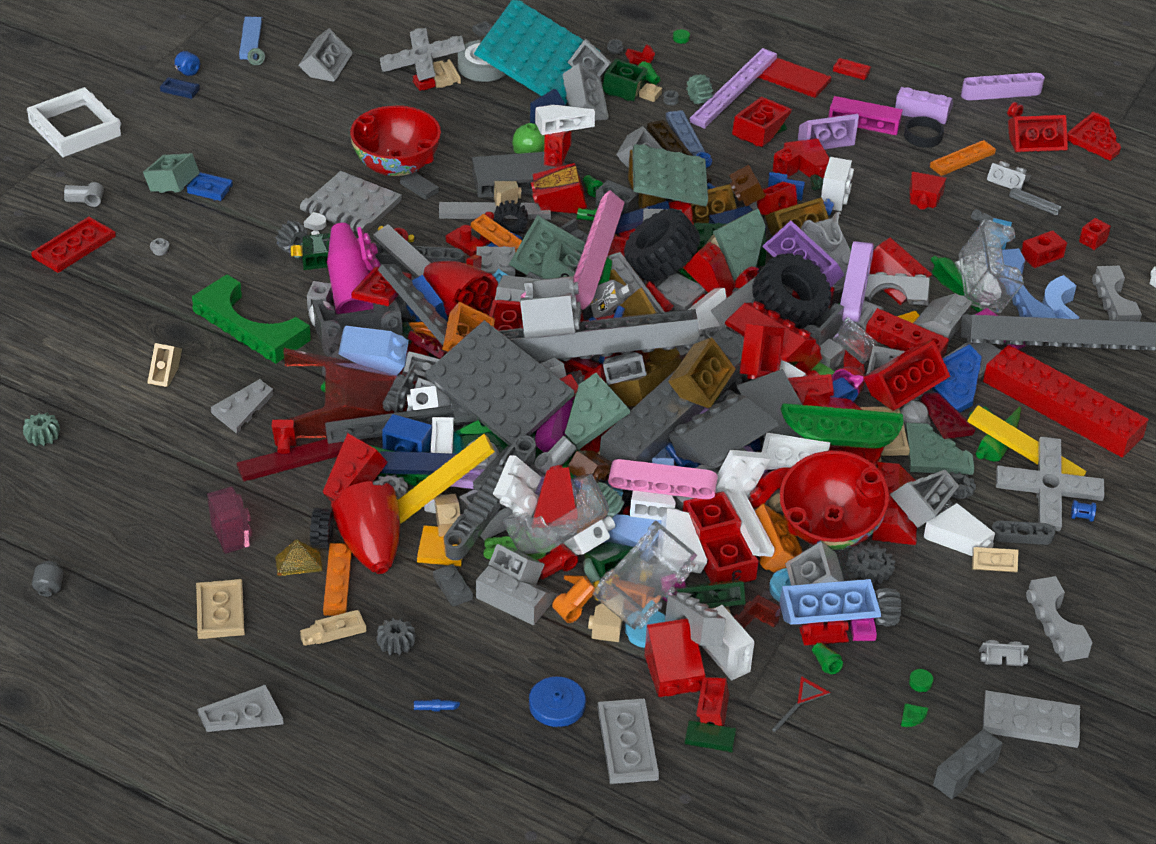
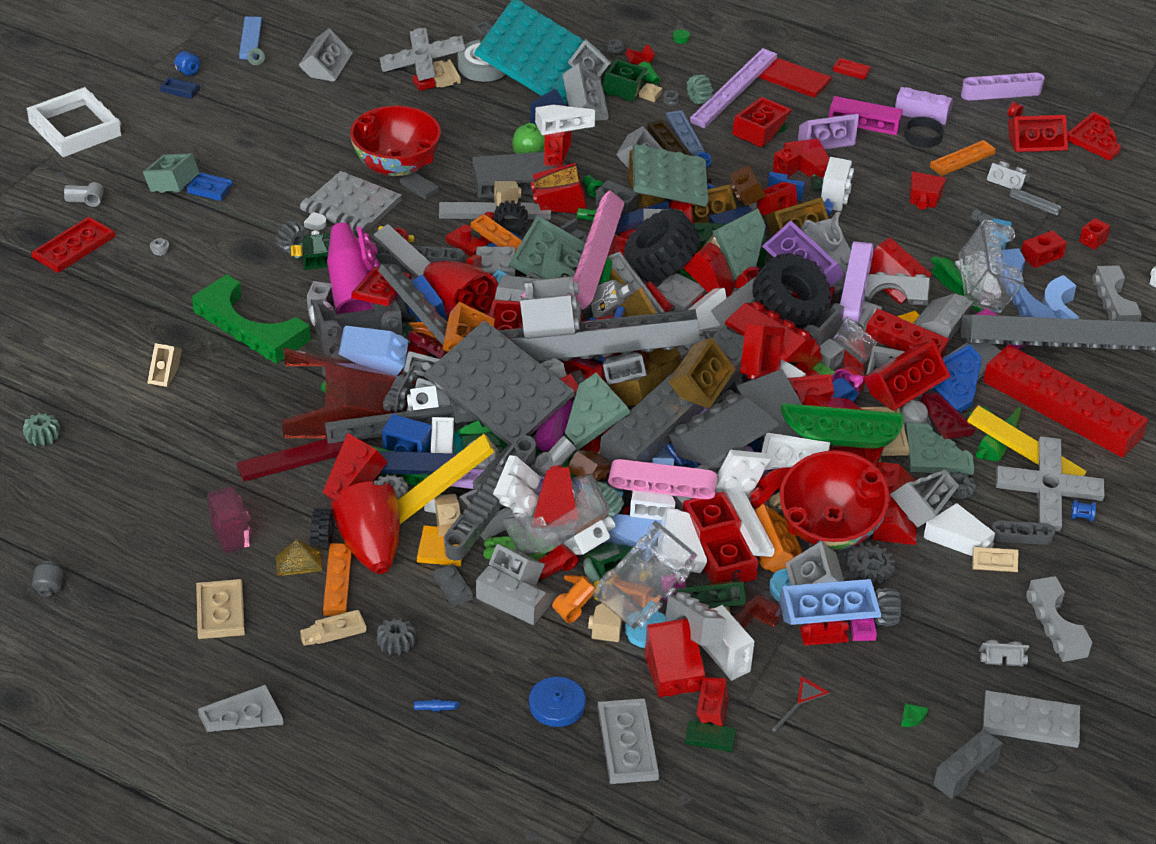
(240, 406): light grey wing -> none
(284, 435): red tile -> none
(827, 658): green cone -> none
(921, 680): green tile -> none

